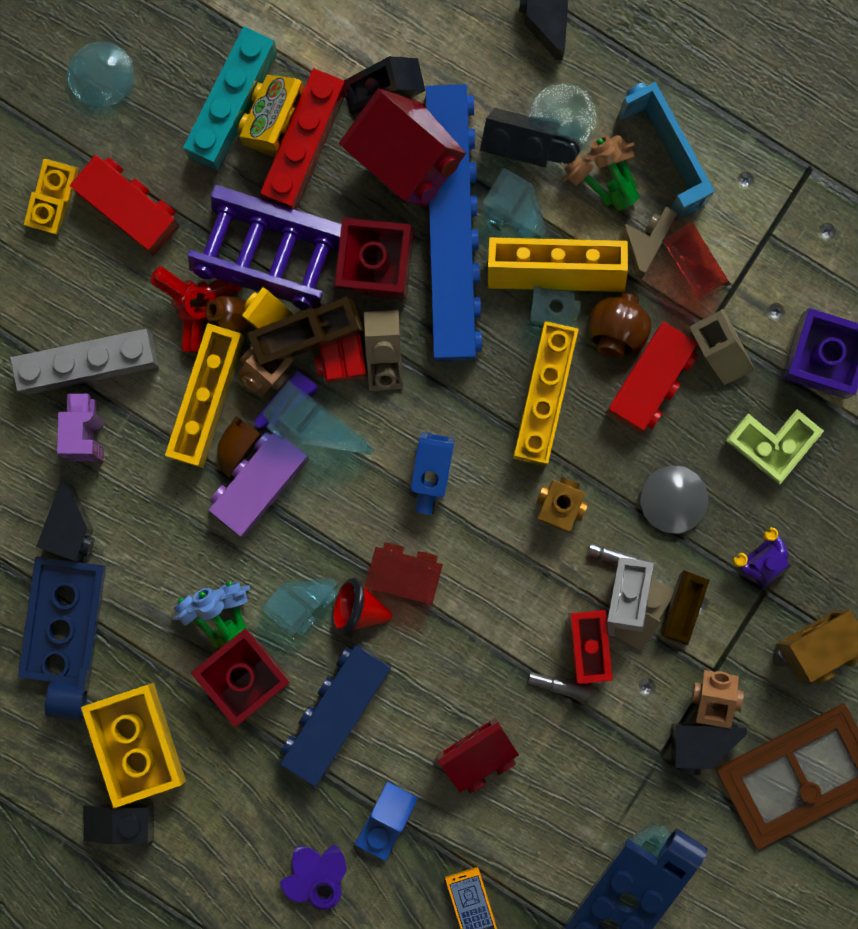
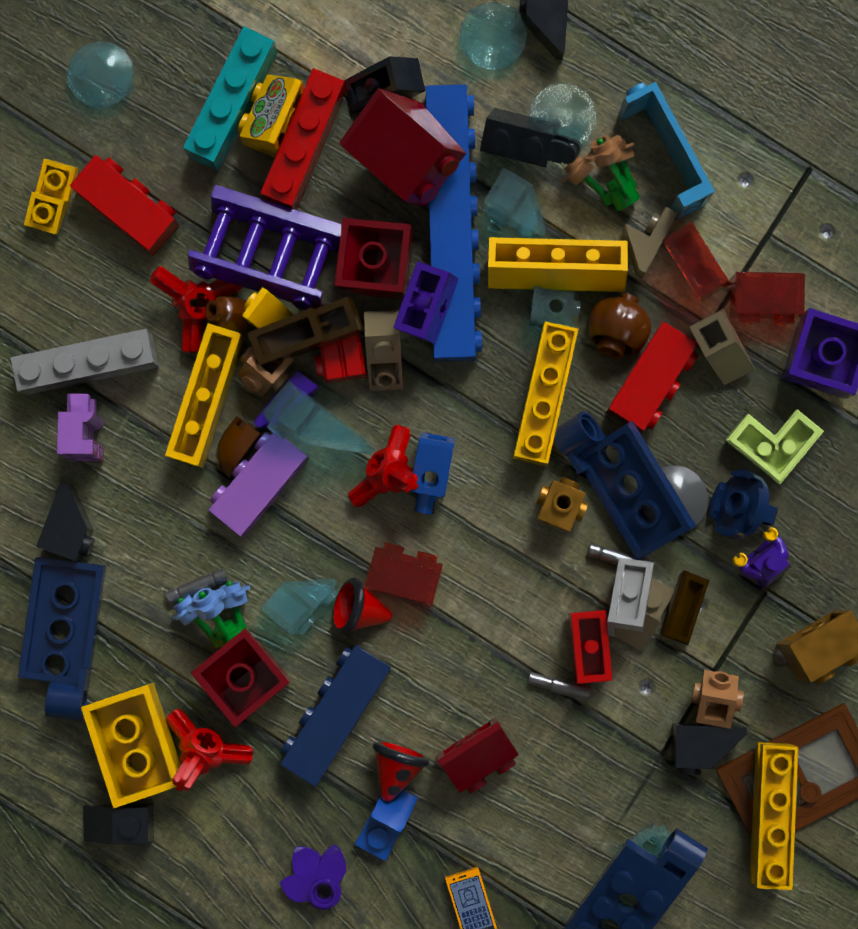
(202, 750): none -> red bush
(206, 581): none -> flat silver wheel
(386, 470): none -> red bush
(396, 767): none -> hat
(426, 302): none -> dark purple brick
(493, 35): none -> clear light blue dish
(586, 448): none -> dark blue hinge
(741, 505): none -> dark blue tile
(767, 297): none -> clear red brick
(774, 815): none -> yellow brick

